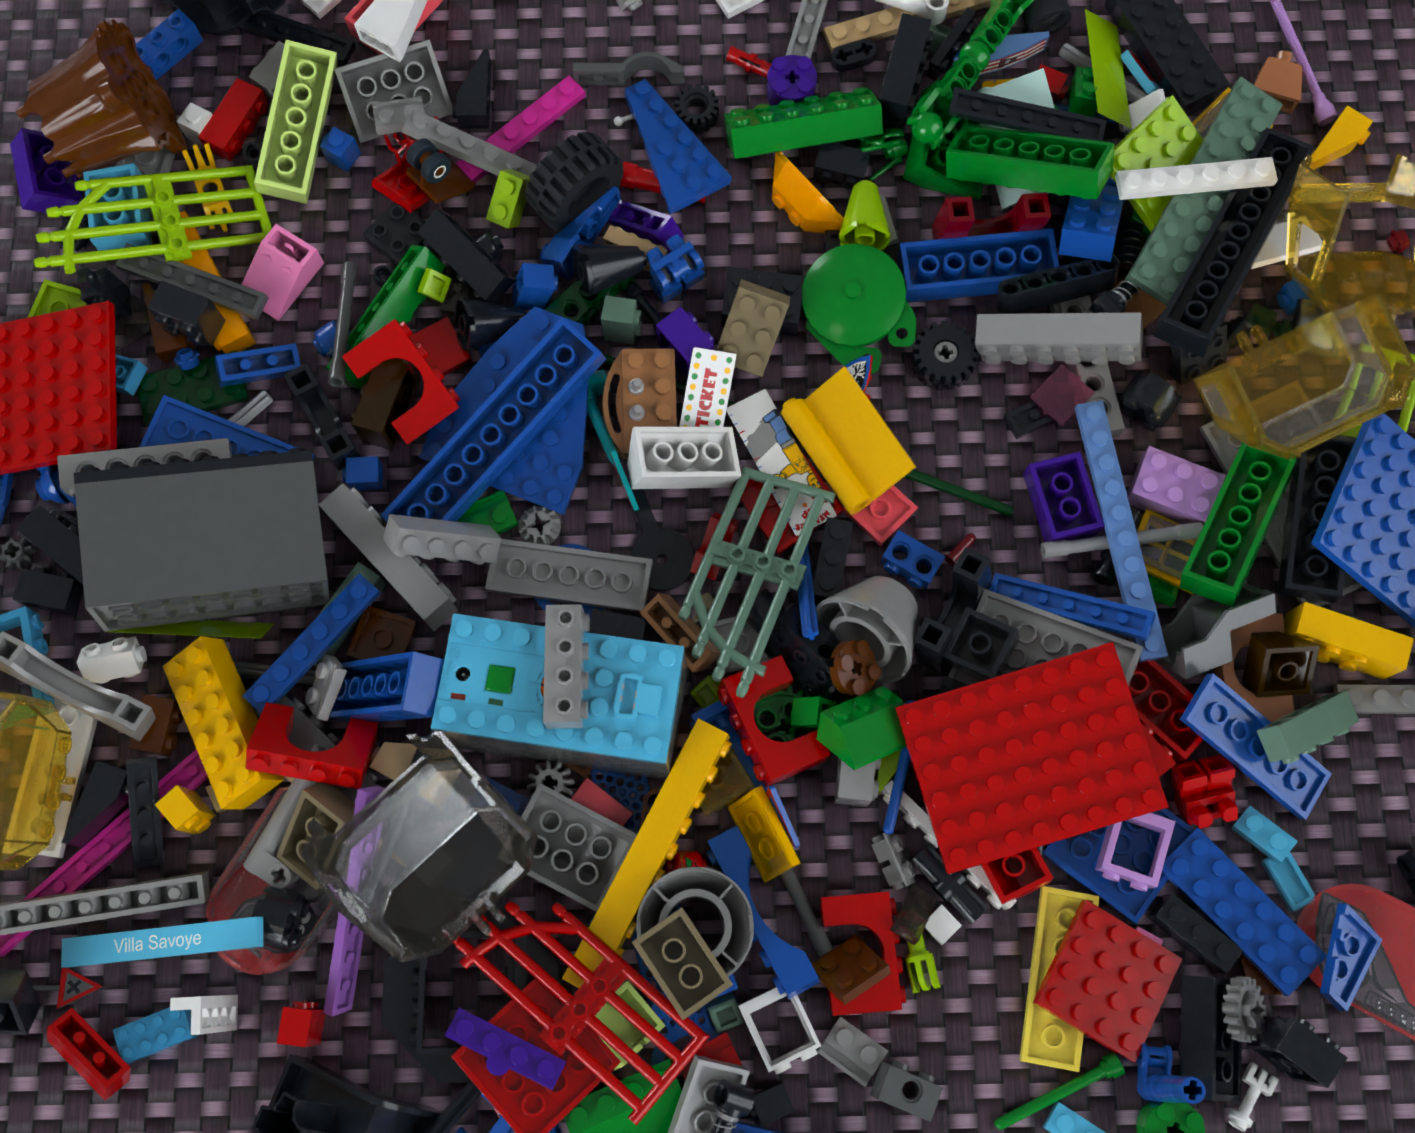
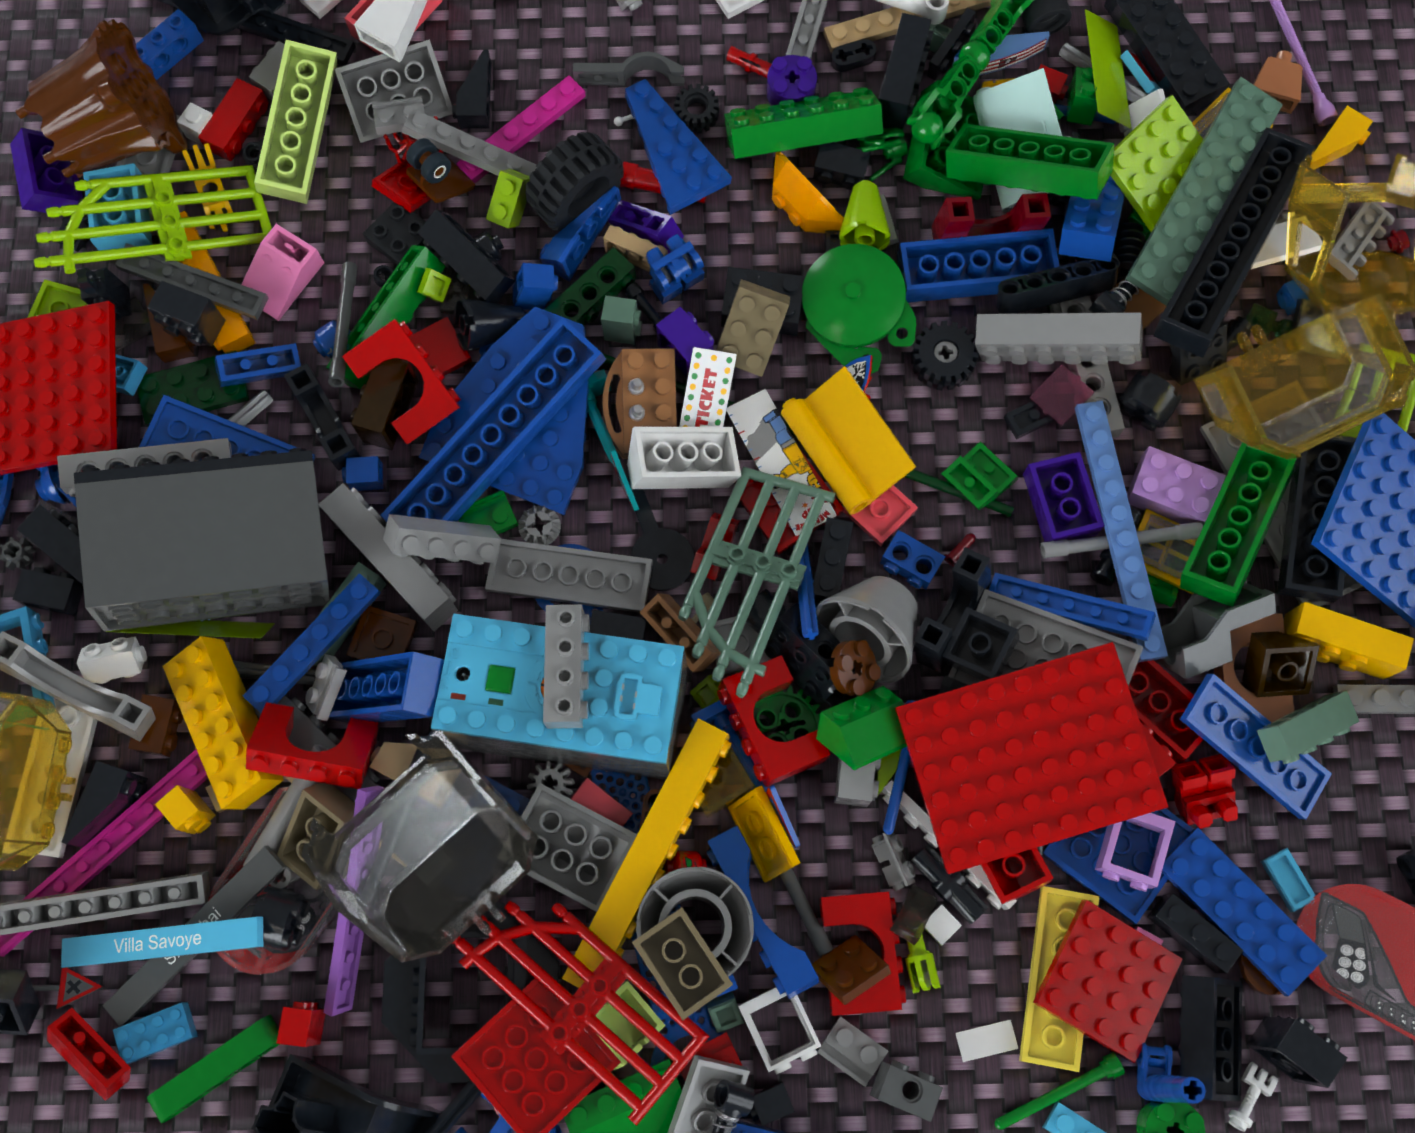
(144, 815): black plate -> none
(187, 359): blue plate -> none
(209, 1013): white fence -> none
(214, 1069): none -> green beam
(222, 906): none -> dark grey tile
(340, 149): blue brick -> none
(504, 1049): dark purple hinge -> none
(605, 265): black cone -> none
(807, 711): green brick -> none
(980, 476): none -> green slope
(986, 1040): none -> white sticker
(1024, 116): black plate -> none
(1196, 178): white plate -> none
(1243, 1009): light grey gear -> none
(1264, 835): medium azure plate -> none
(1348, 957): blue wing -> none
(1358, 237): none -> light grey hinge

